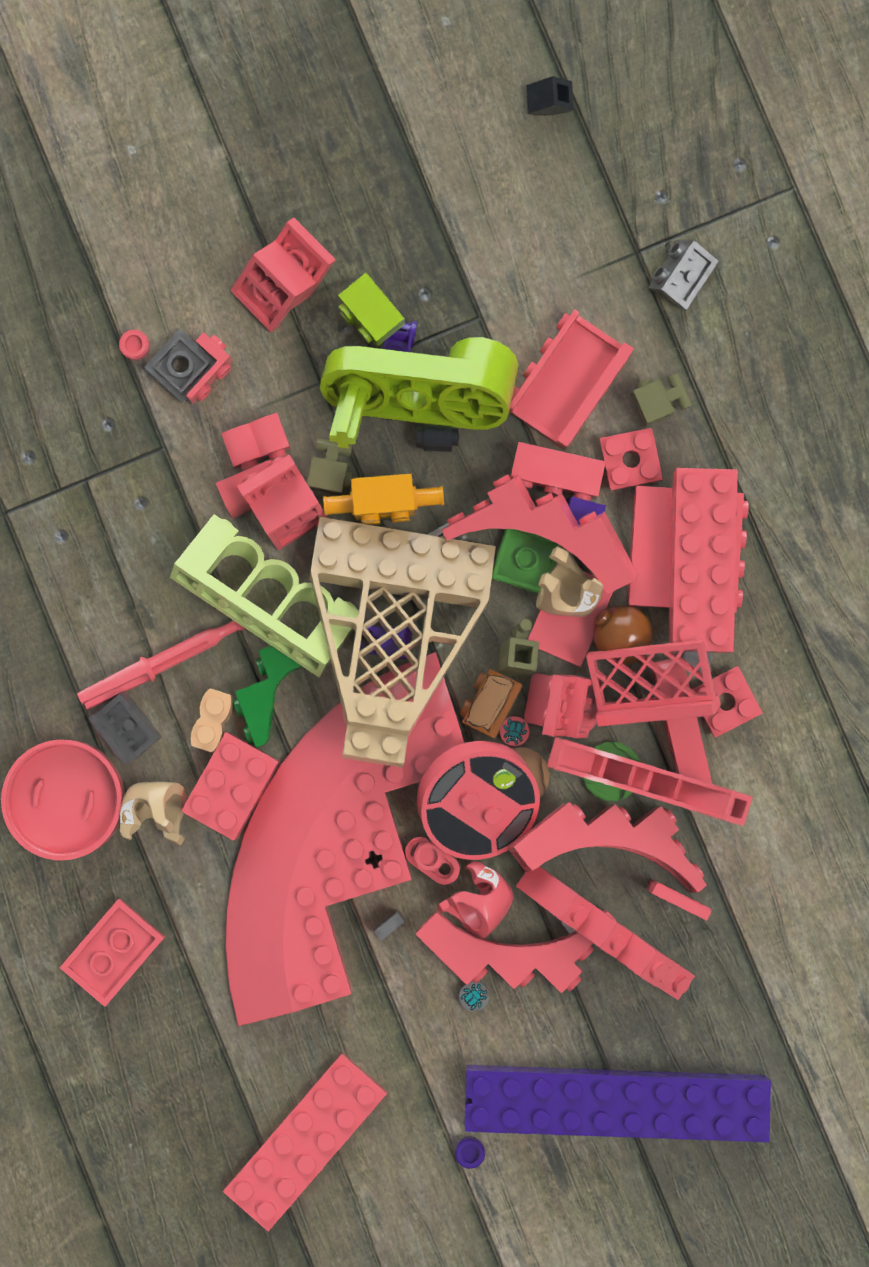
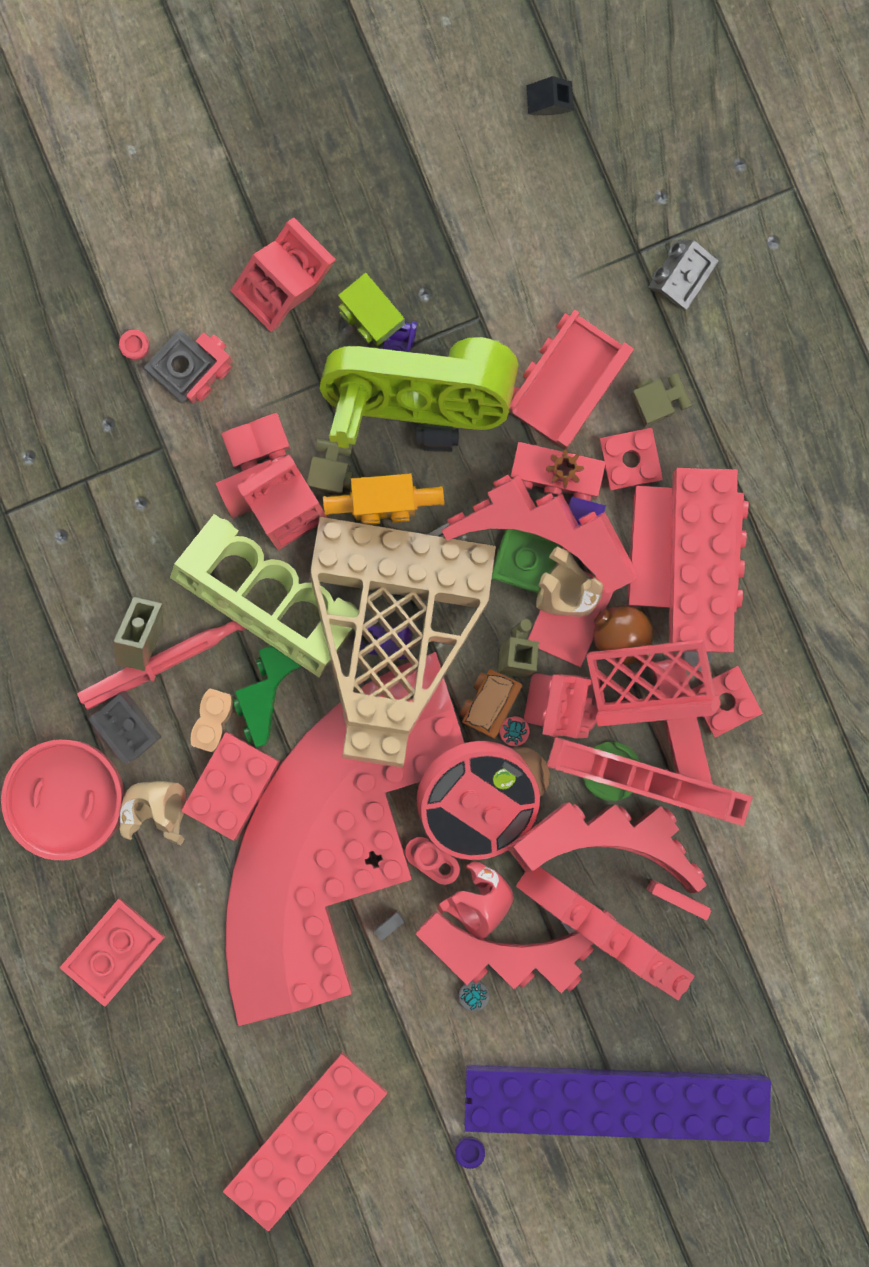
(138, 633): none -> olive brick
(571, 463): none -> dark orange gear

